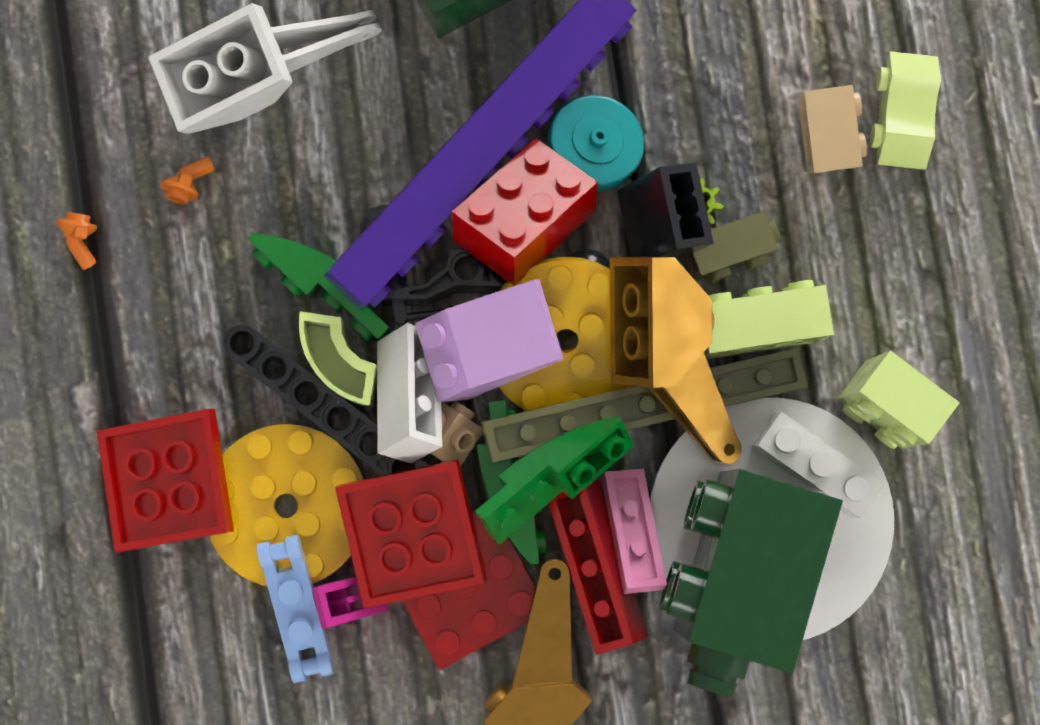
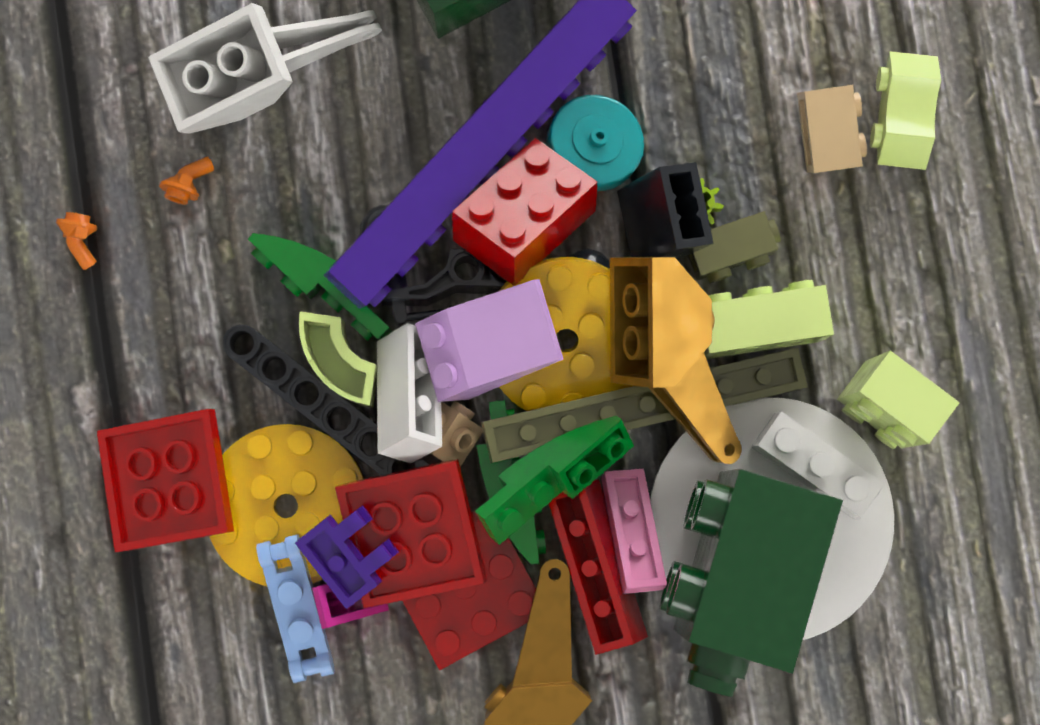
(339, 560): none -> dark purple plate

